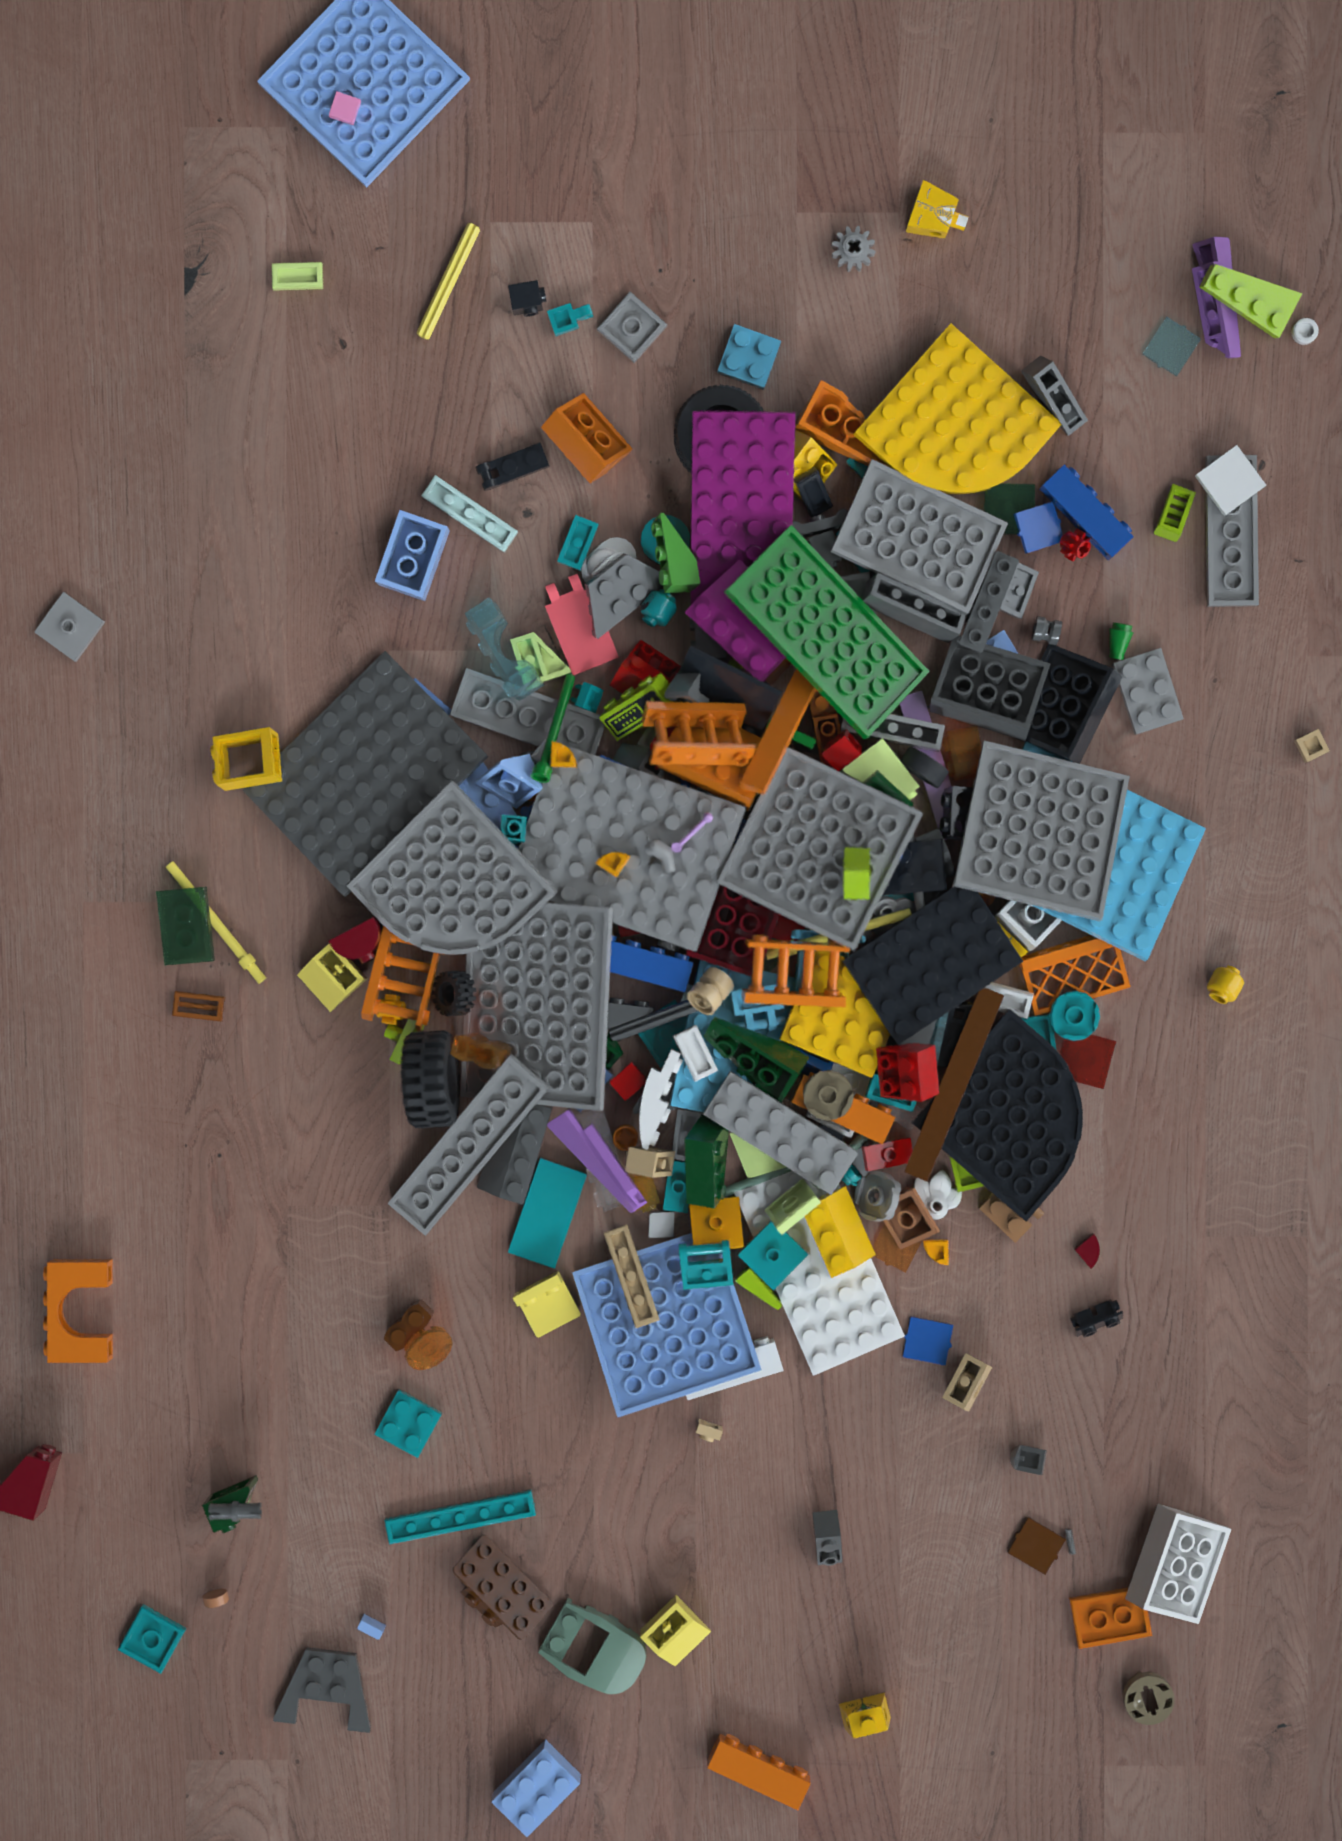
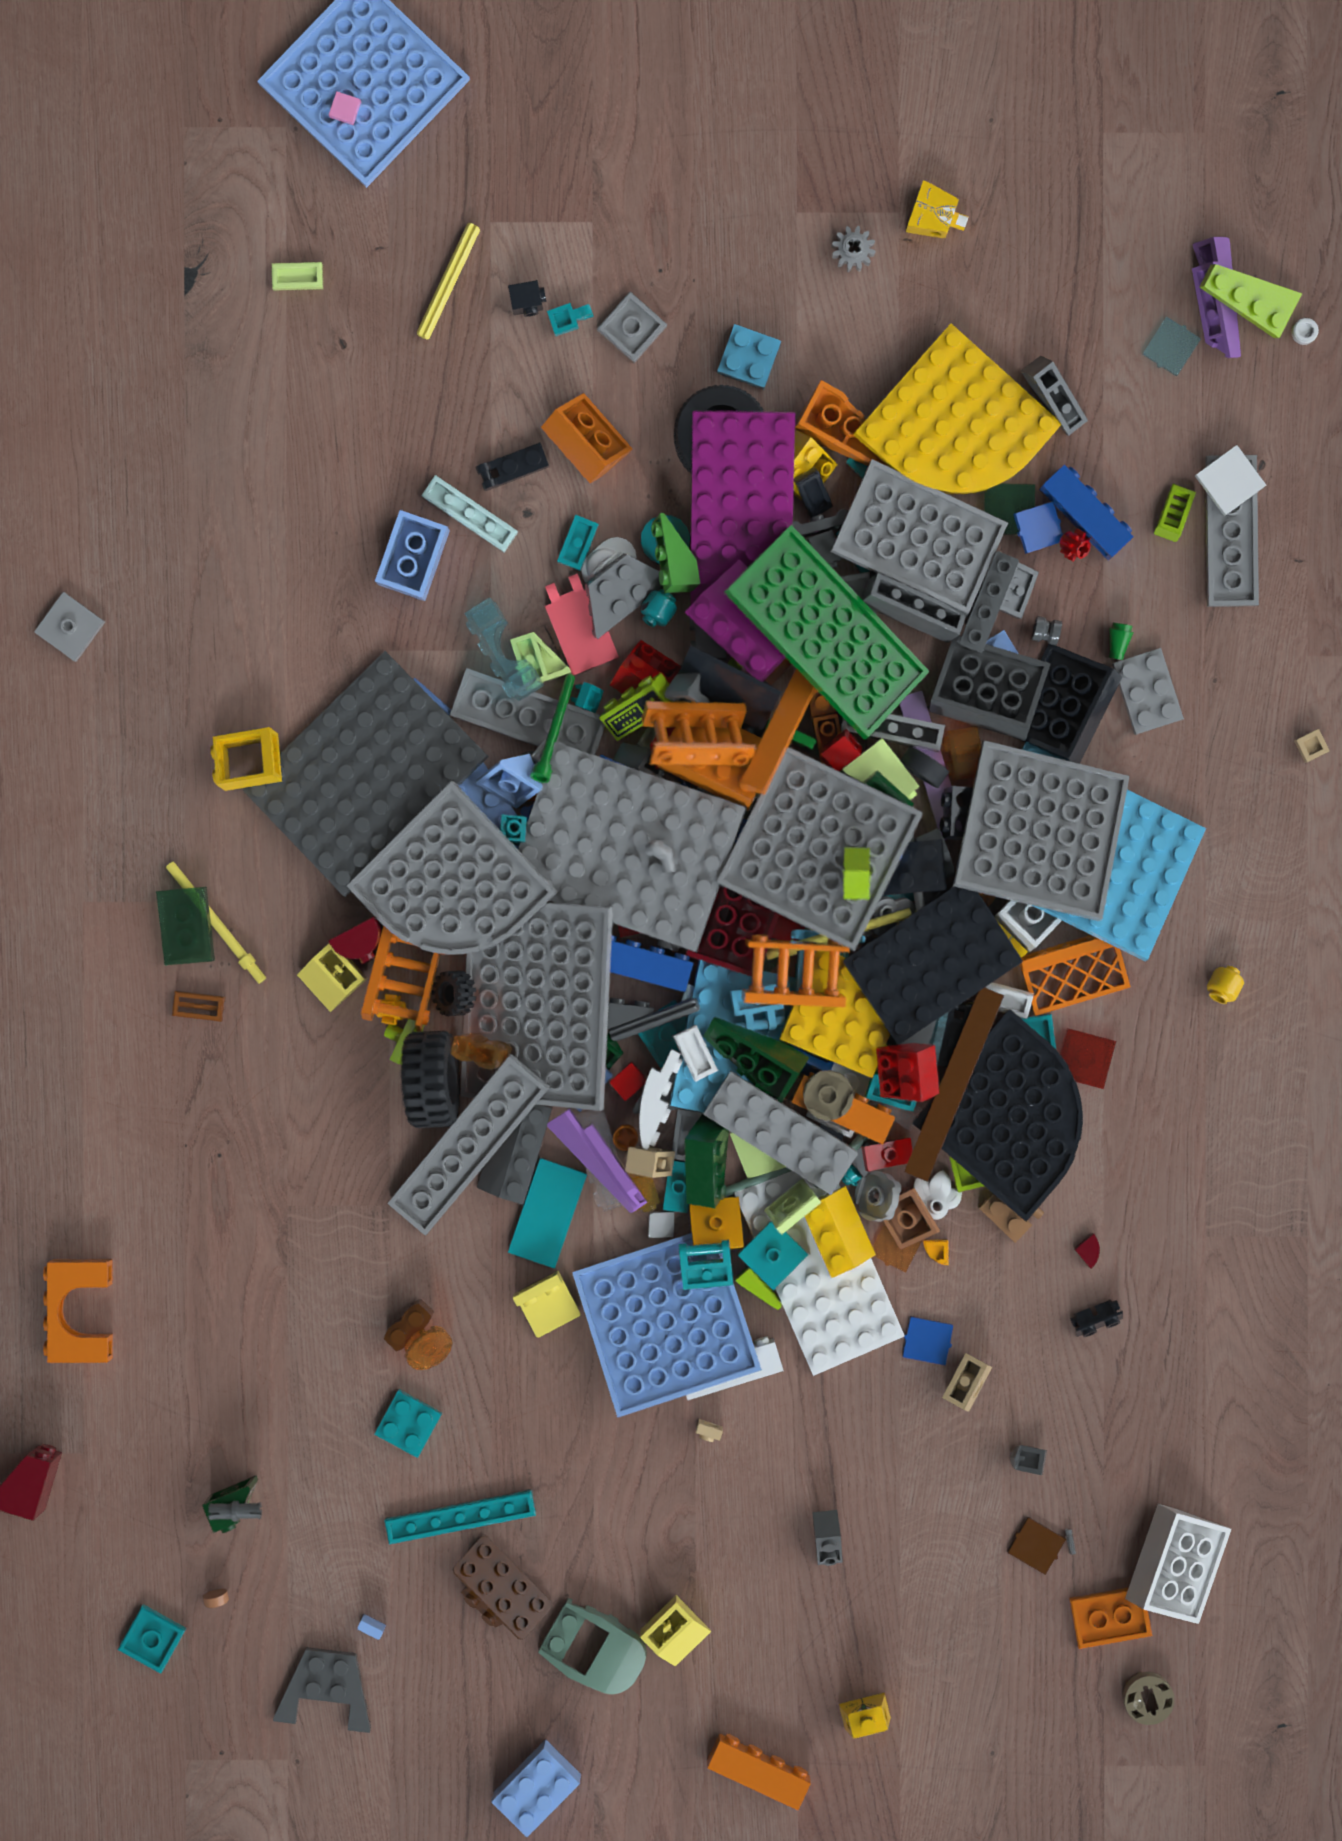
(562, 756): light orange tile -> none
(613, 862): light orange tile -> none
(631, 1276): tan tile -> none
(677, 847): lavender hinge -> none
(710, 991): tan wheel -> none
(1074, 1015): teal tile -> none

